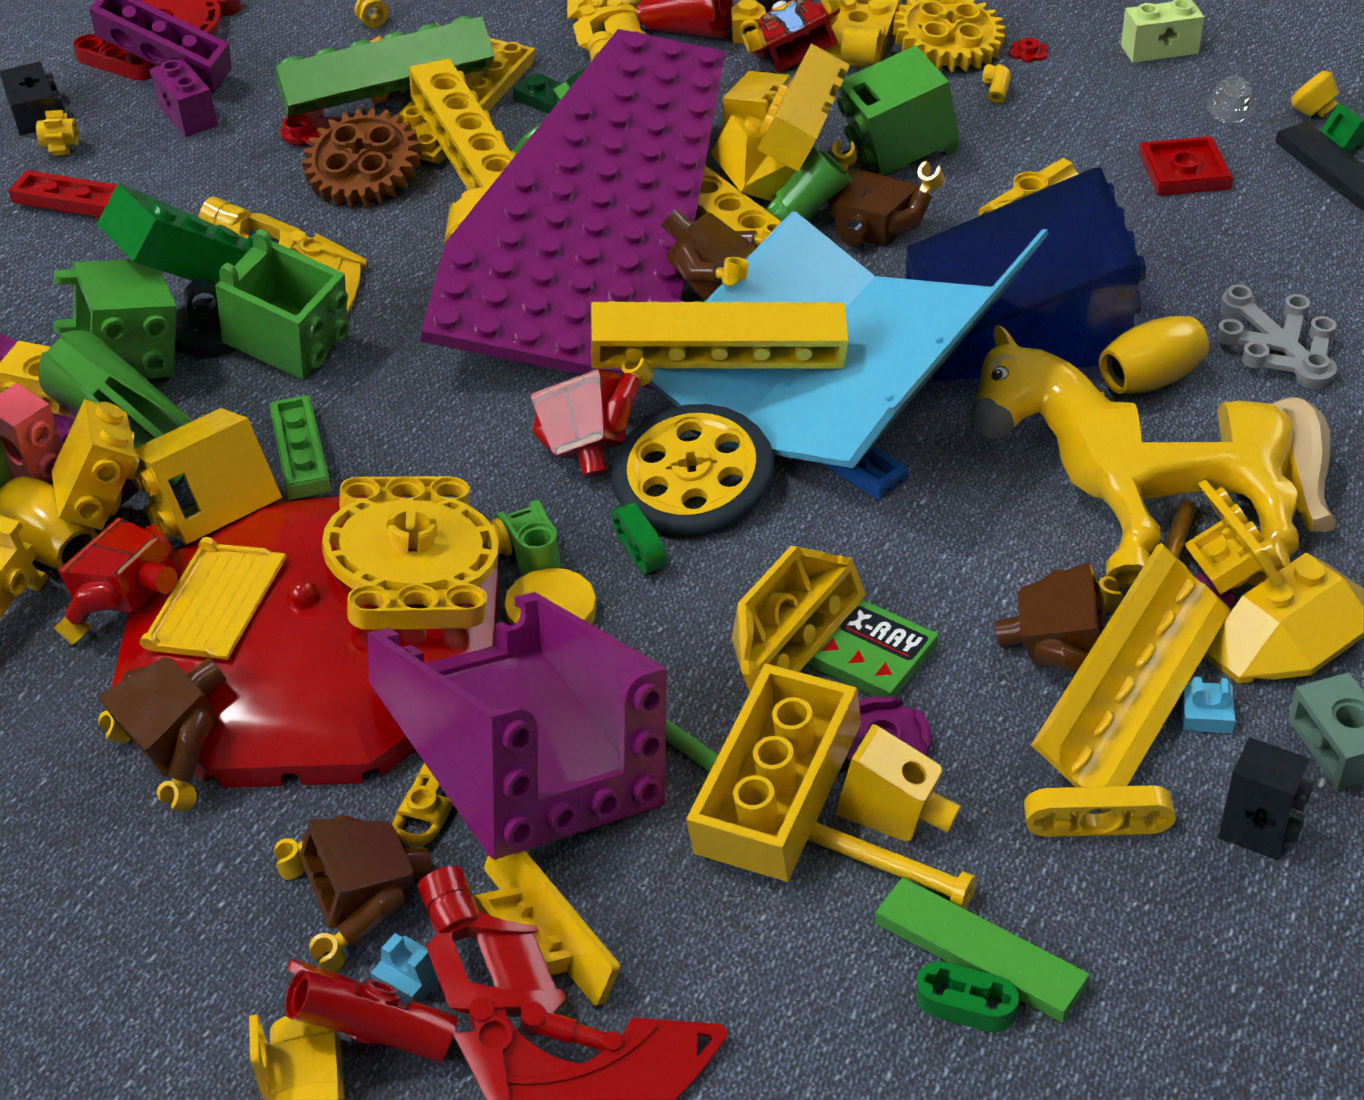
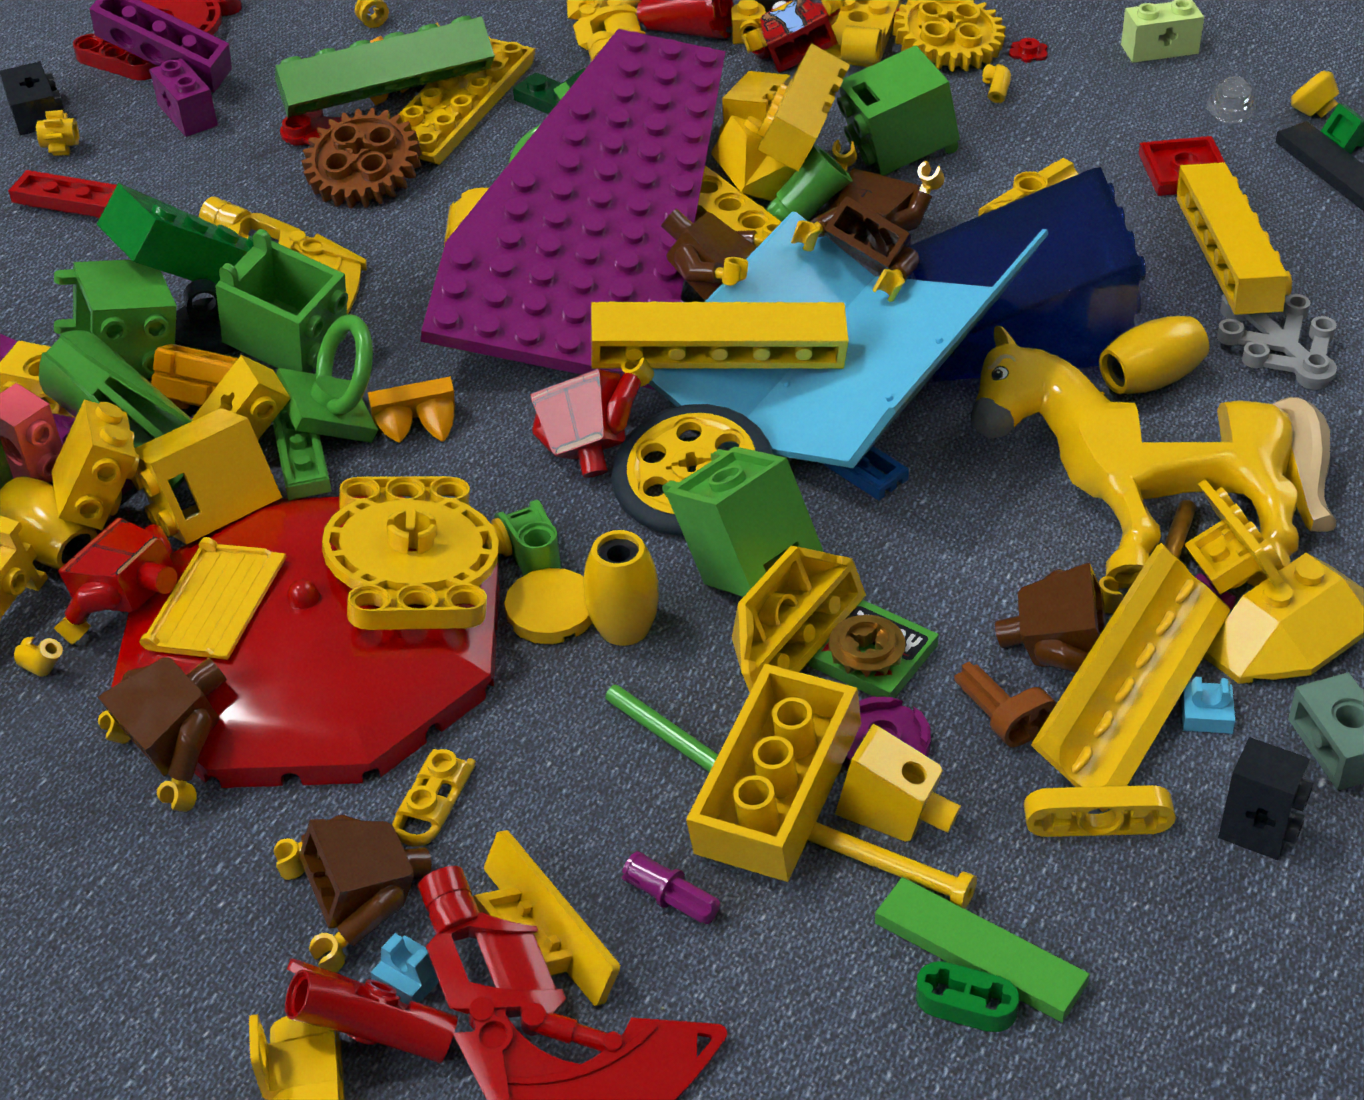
(38, 658): none -> yellow arm
(188, 374): none -> light orange brick
(250, 392): none -> yellow brick
(328, 403): none -> bright green tile
(429, 400): none -> light orange tile
(459, 123): yellow brick -> none
(532, 732): magenta windscreen -> none
(621, 587): none -> yellow piece
(638, 538): green beam -> none
(670, 888): none -> magenta axle
(740, 516): none -> bright green container
(861, 631): none -> pearl gold gear
(867, 239): none -> reddish brown torso
(1012, 718): none -> dark orange piece
(1232, 239): none -> yellow brick

